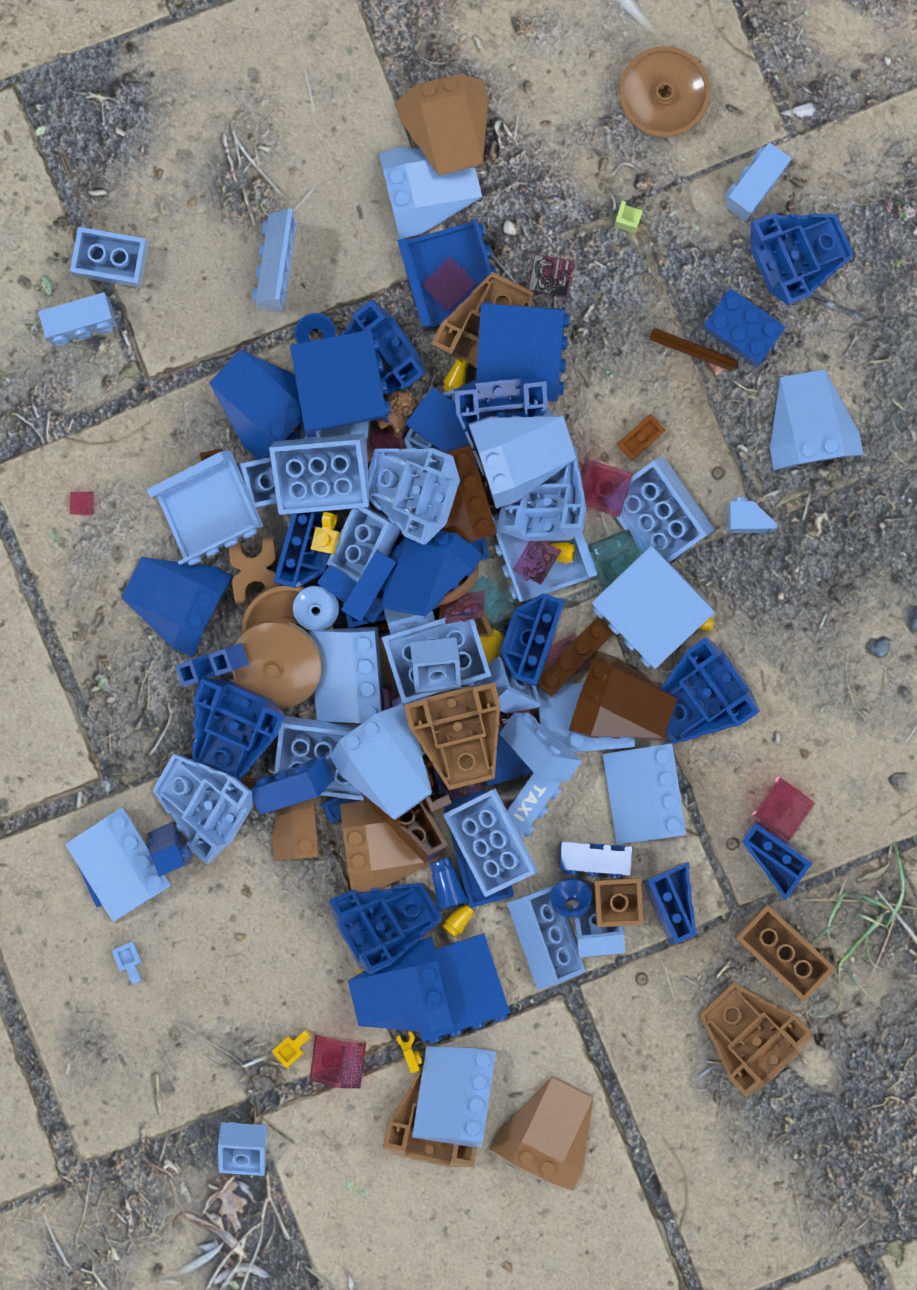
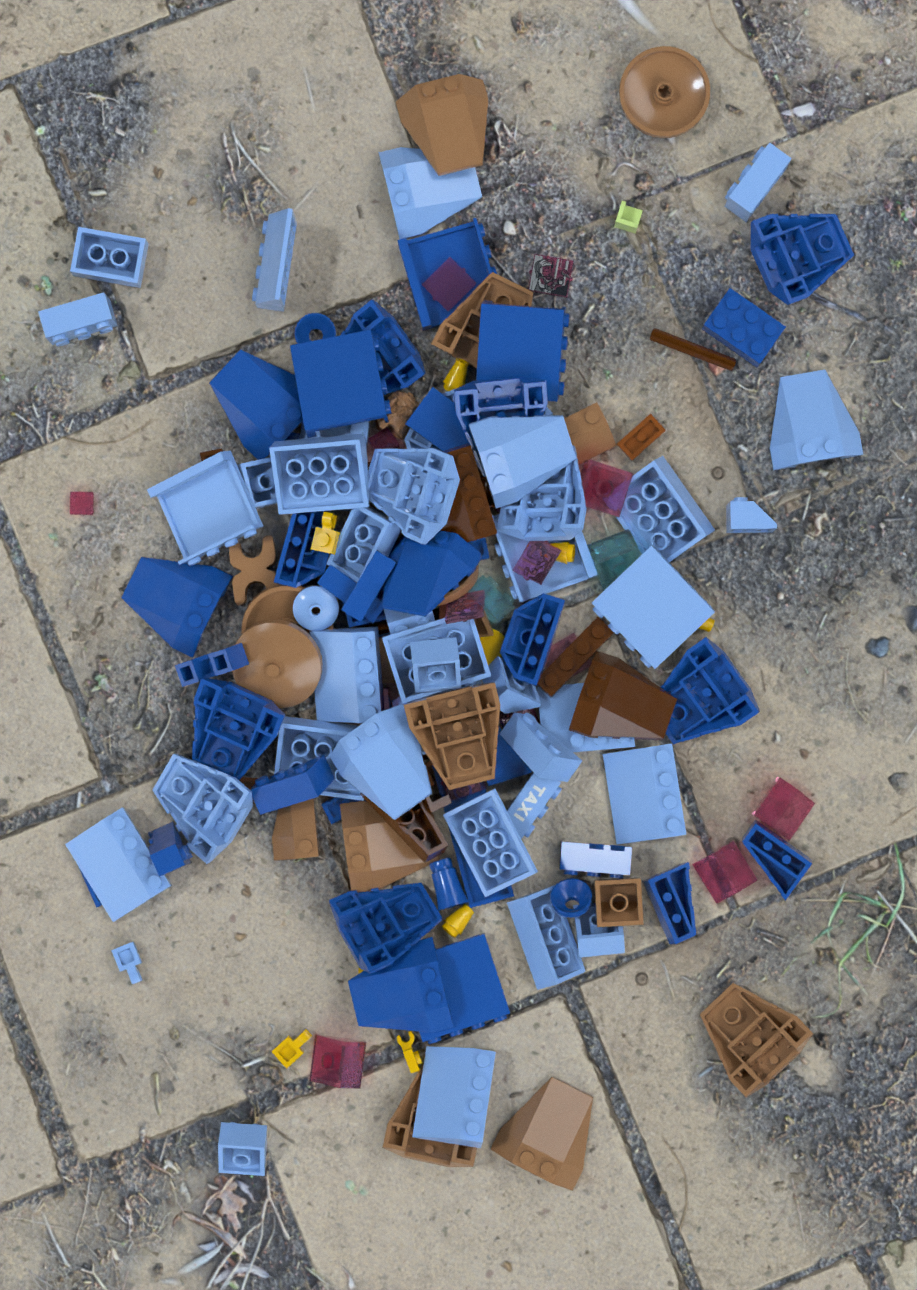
(589, 432): none -> medium nougat slope
(724, 872): none -> clear pink slope
(784, 952): medium nougat brick -> none

